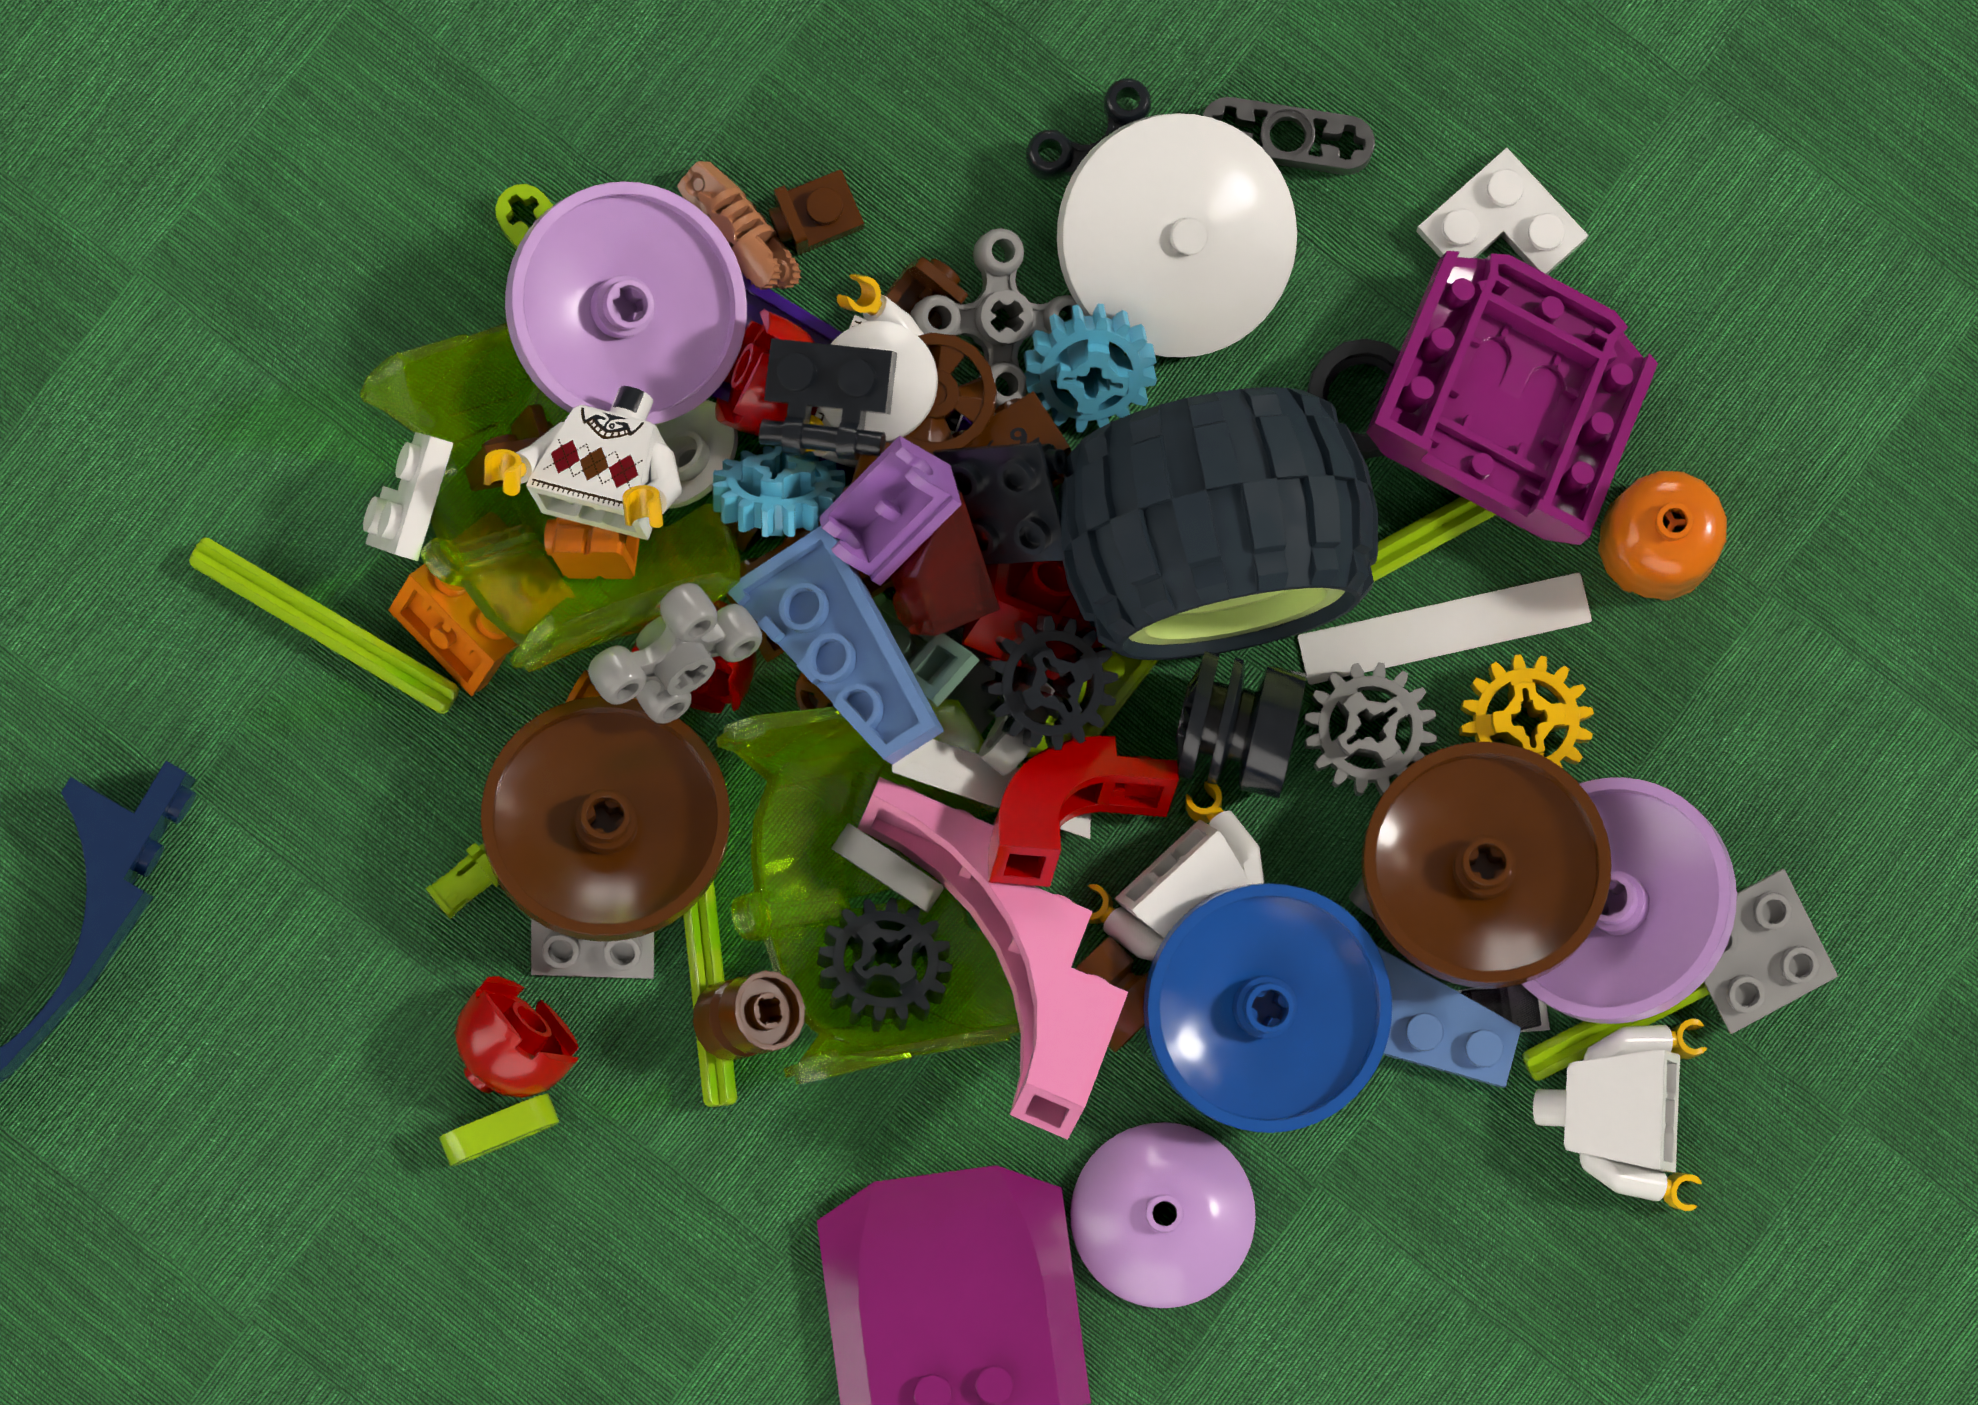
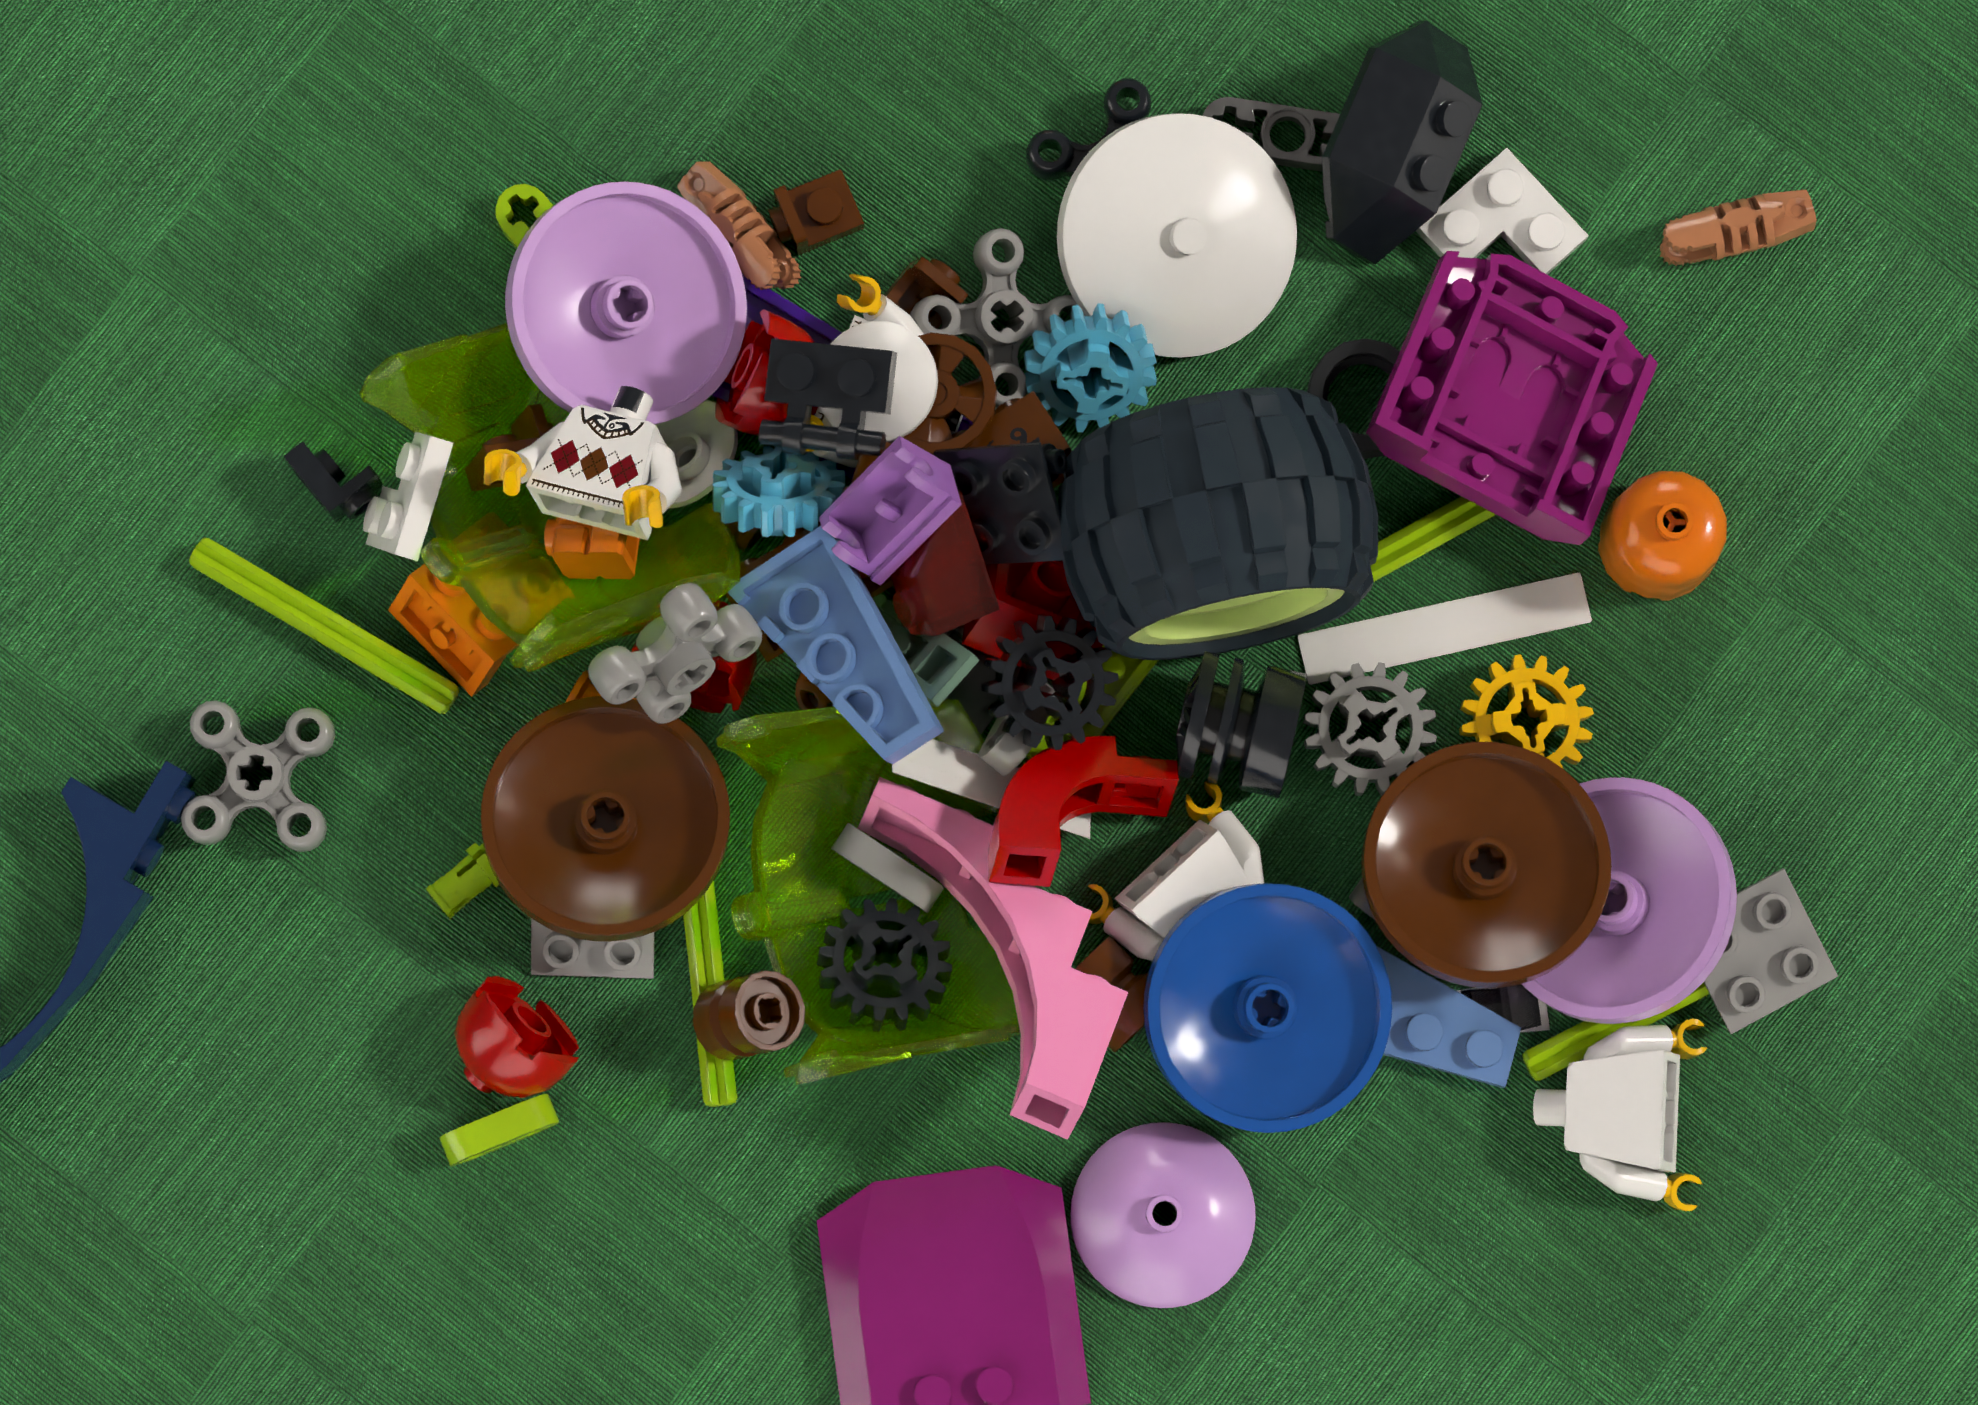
(243, 756): none -> light grey gear
(322, 476): none -> black bracket
(1398, 140): none -> black wedge
(1738, 227): none -> nougat hinge

